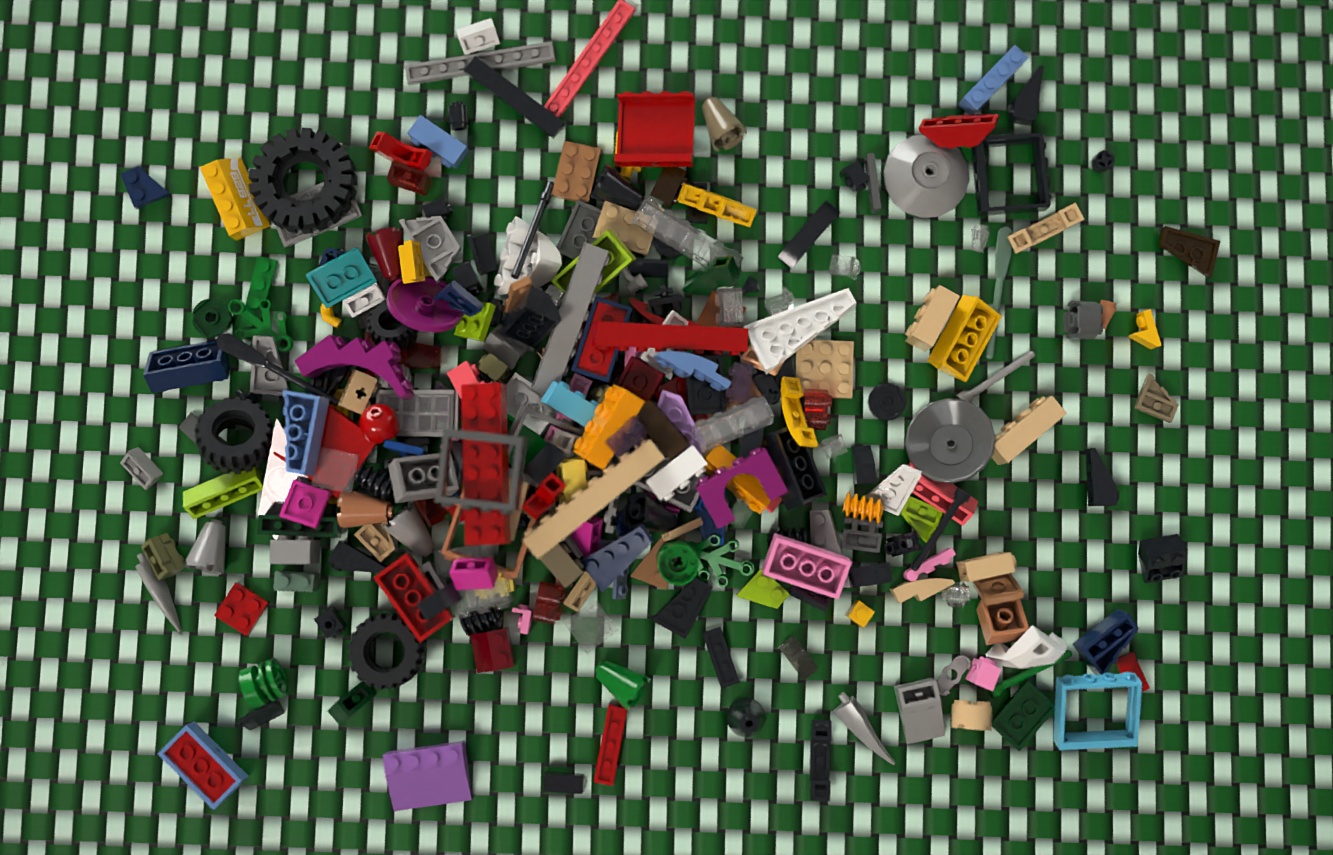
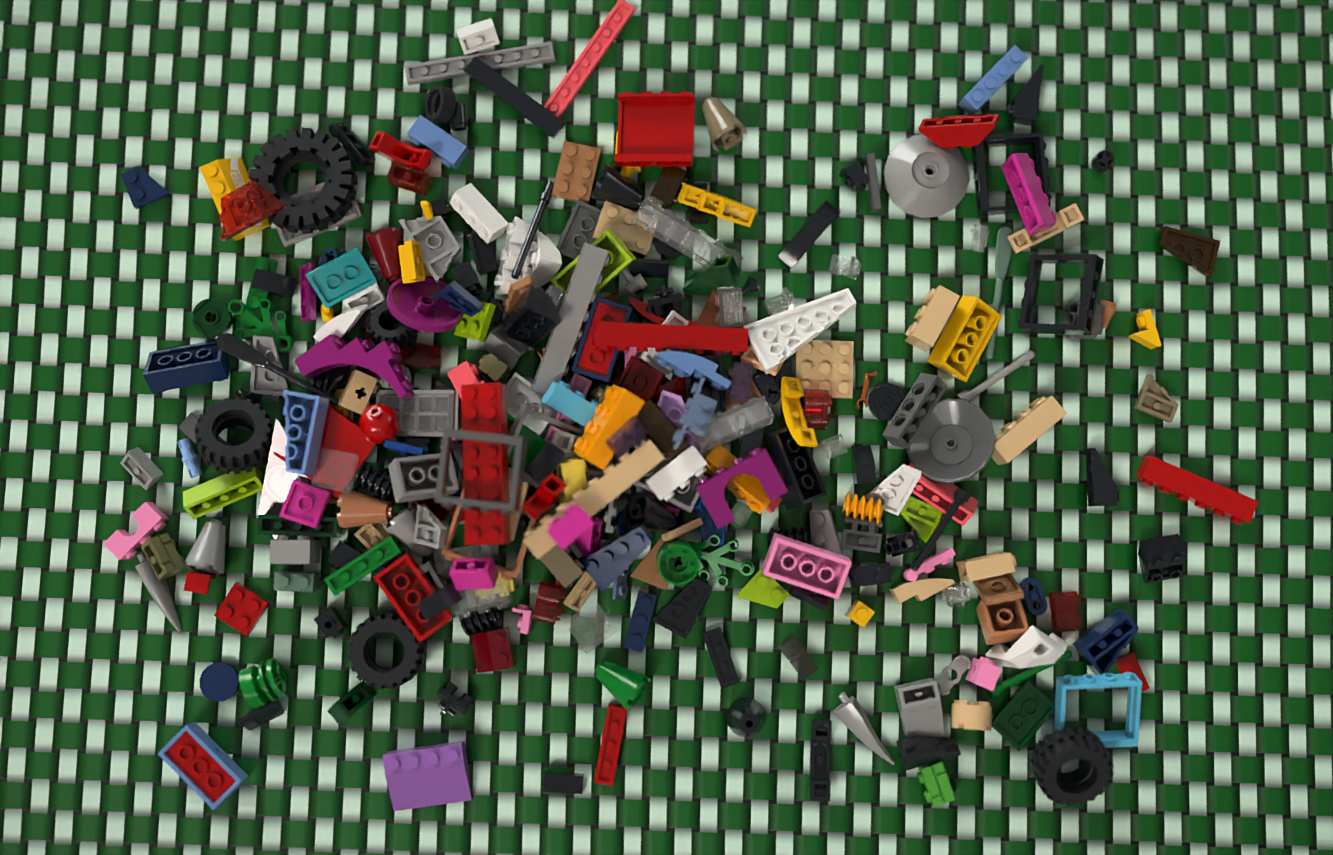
(149, 520): none -> bright pink arch
(189, 457): none -> light blue pin
(198, 581): none -> red panel
(219, 681): none -> dark blue tile
(246, 208): none -> clear red wing
(273, 283): none -> black slope
(307, 295): none -> magenta tile
(341, 324): none -> white slope
(352, 144): none -> black hinge
(363, 565): none -> green plate
(427, 209): none -> yellow tile
(429, 529): none -> light grey wing
(440, 104): none -> black tyre
(446, 695): none -> black hips
(478, 213): none -> white brick
(570, 526): none -> dark pink brick
(640, 621): none -> dark blue plate
(697, 416): none -> sand blue bracket
(866, 383): none -> dark orange piece
(914, 410): none -> dark grey brick
(924, 750): none -> black slope
(936, 784): none -> bright green brick
(1028, 193): none -> dark pink slope
(1035, 594): none -> dark blue plate
(1064, 611): none -> clear red brick
(1081, 783): none -> black tyre
(1088, 298): none -> black window
(1196, 489): none -> red brick

